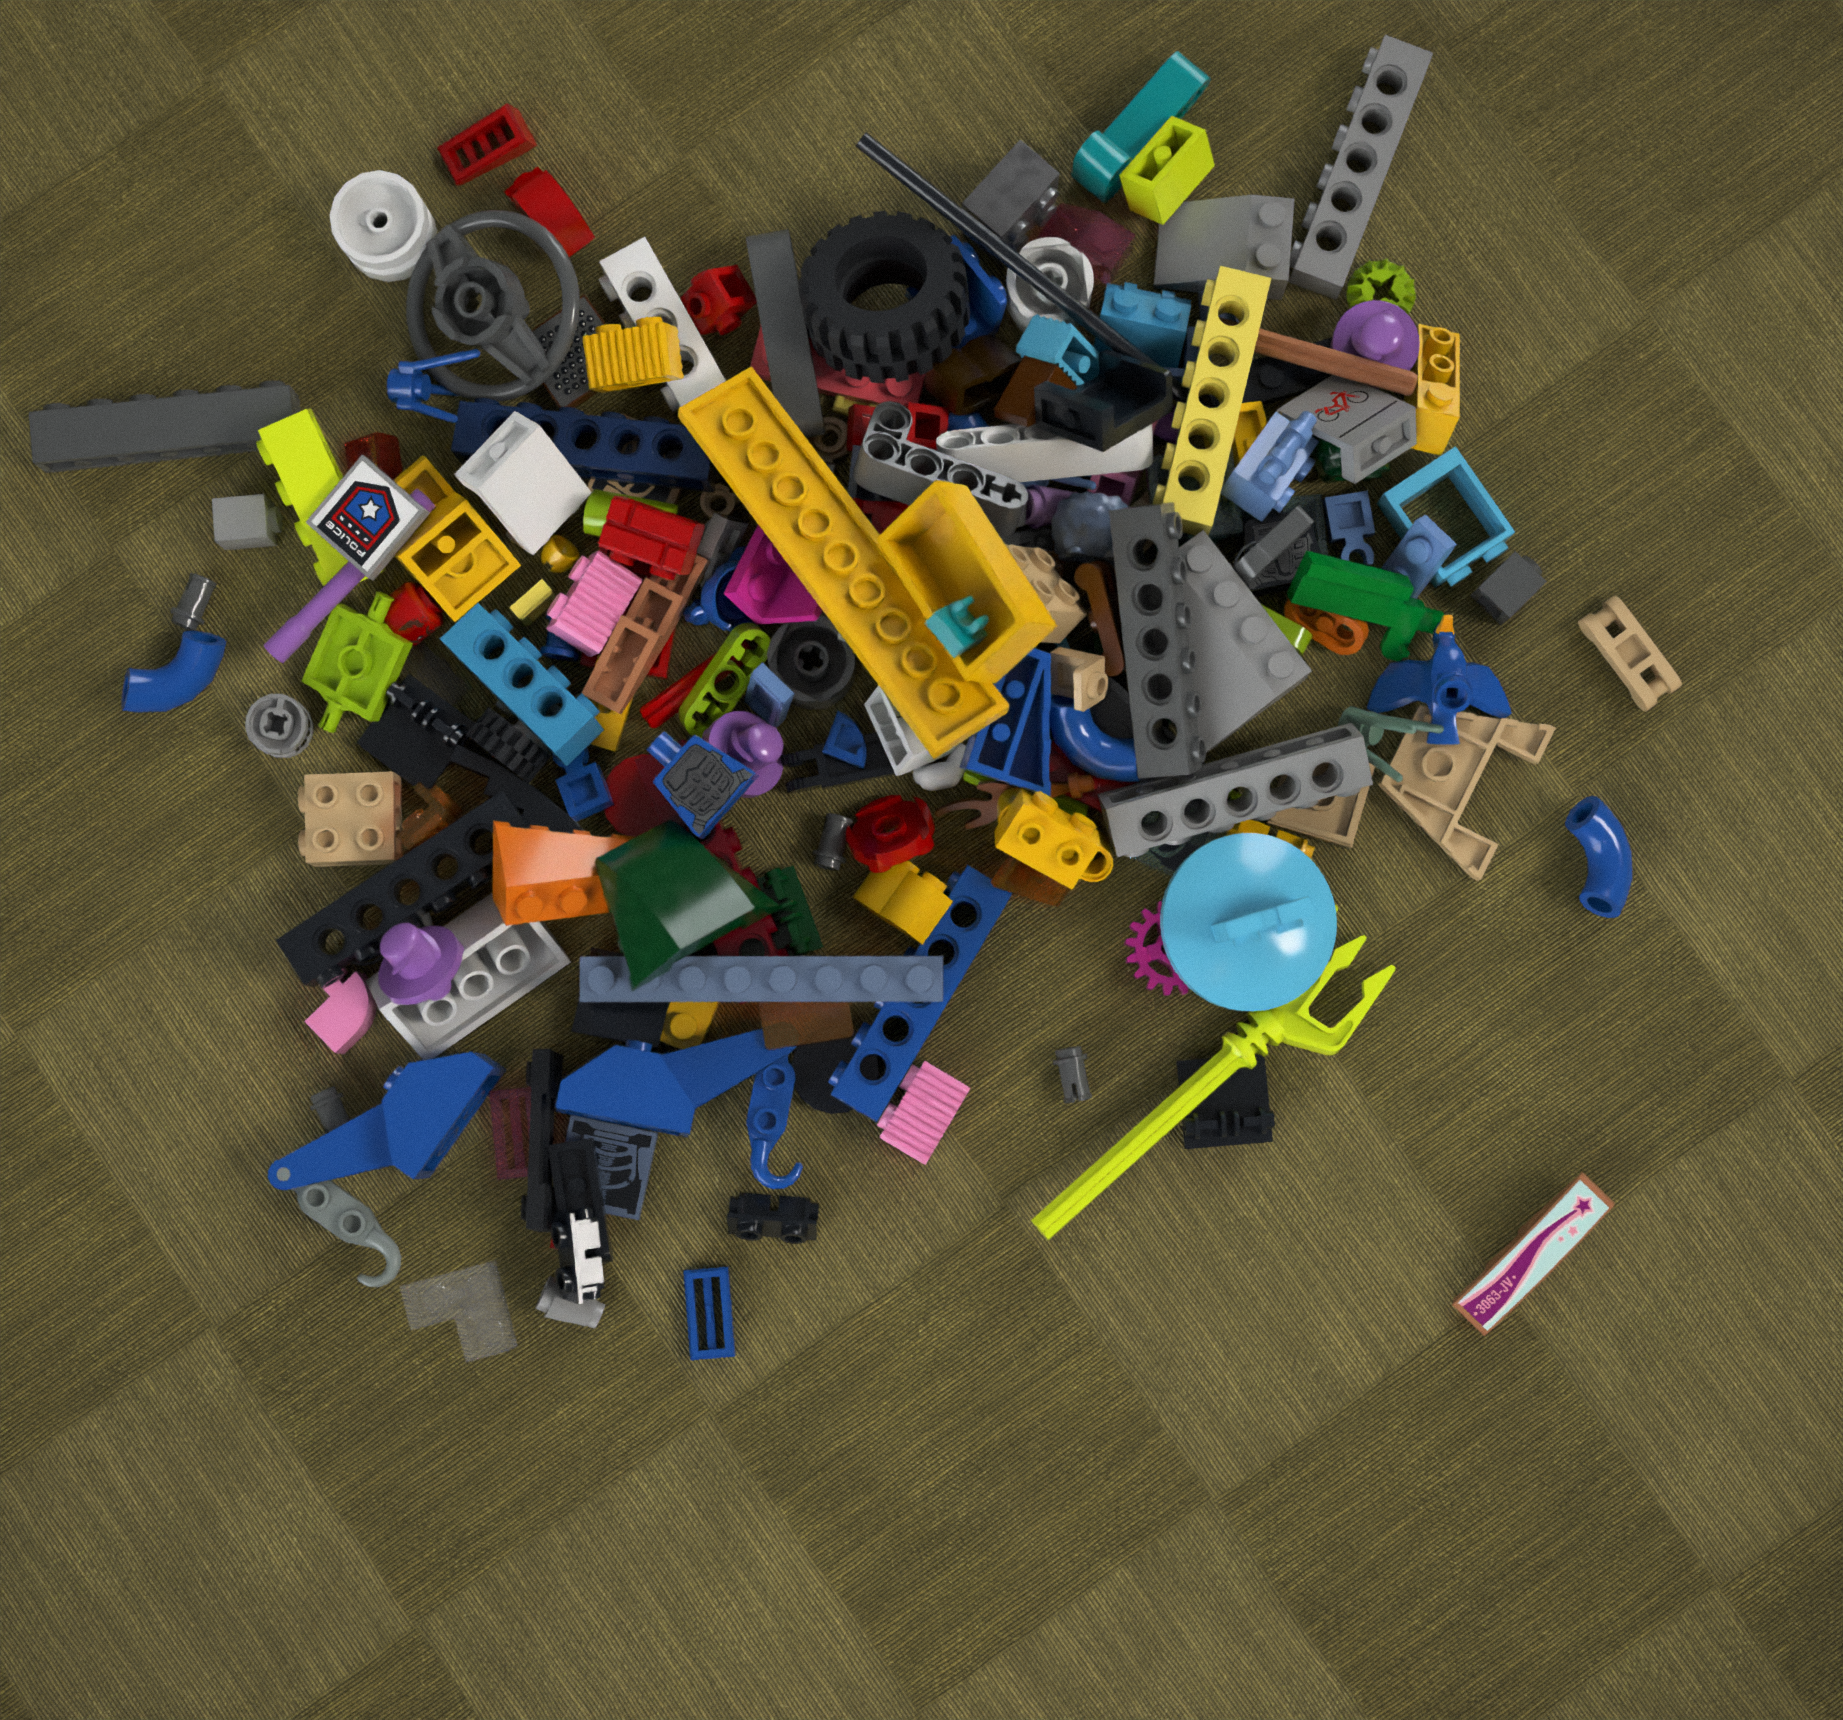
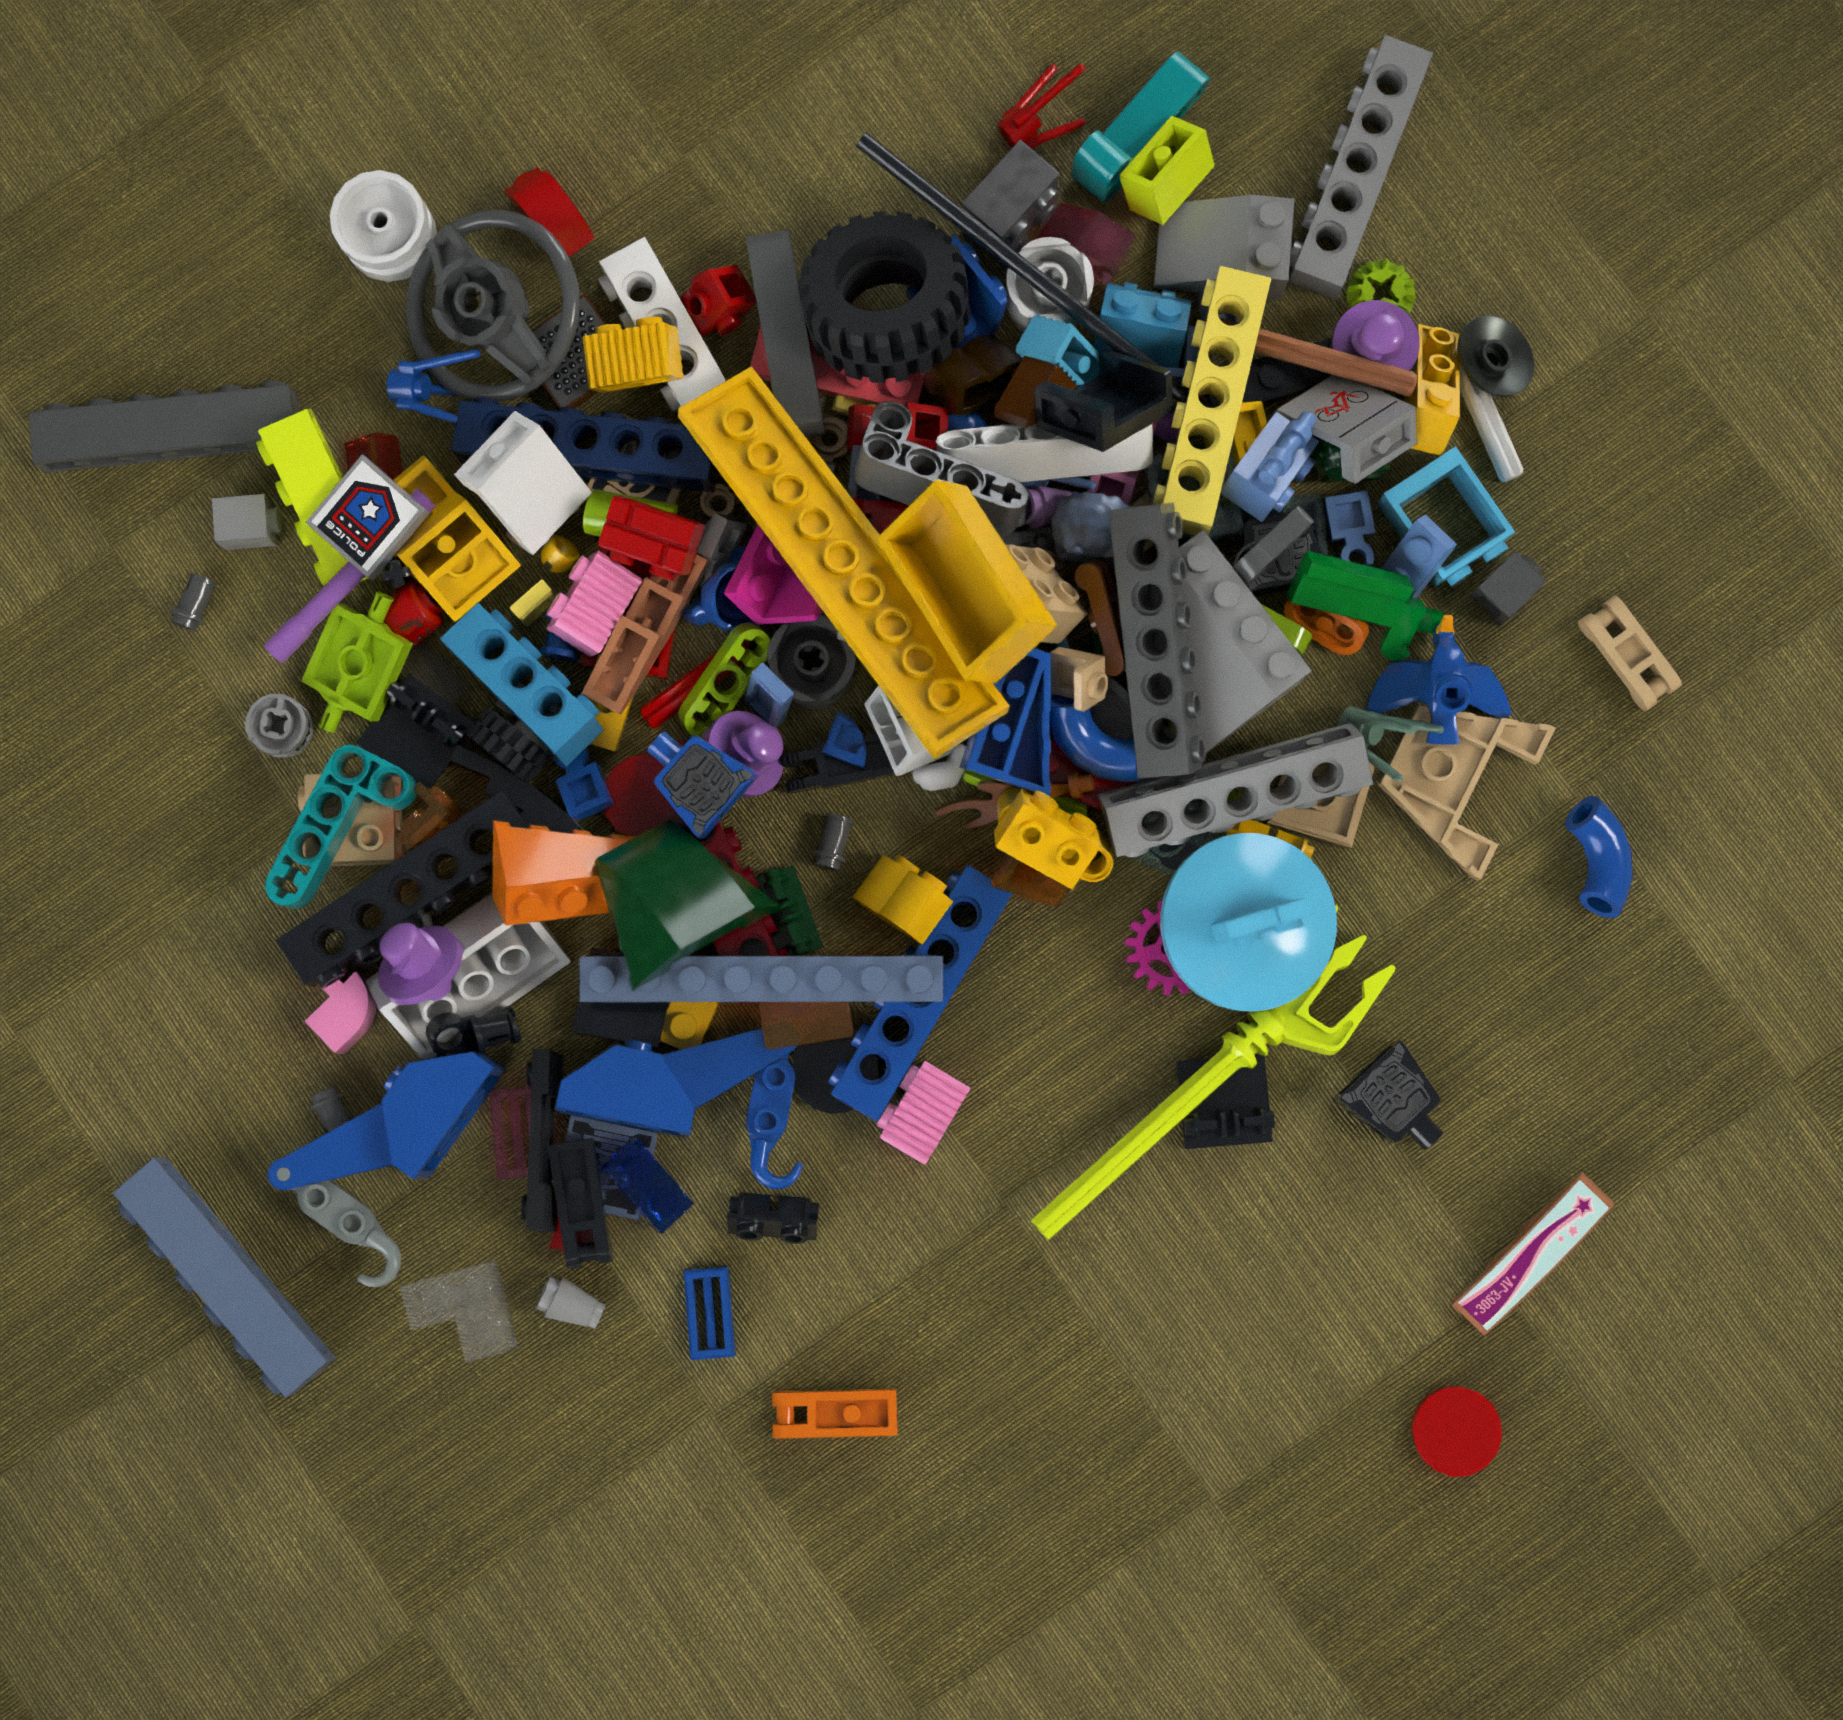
(179, 679): blue cylinder -> none
(223, 1276): none -> sand blue brick
(333, 830): none -> teal beam
(395, 574): none -> black axle
(474, 1032): none -> black connector
(494, 158): red slope -> none
(571, 1238): black hinge -> none
(647, 1185): none -> clear blue plate
(836, 1413): none -> orange plate
(882, 850): red plate -> none
(957, 627): teal tile -> none
(1021, 120): none -> red plant
(1072, 1073): dark grey pin -> none
(1393, 1098): none -> torso
(1456, 1431): none -> red tile
(1491, 430): none -> white axle
(1495, 356): none -> pearl dark grey dish

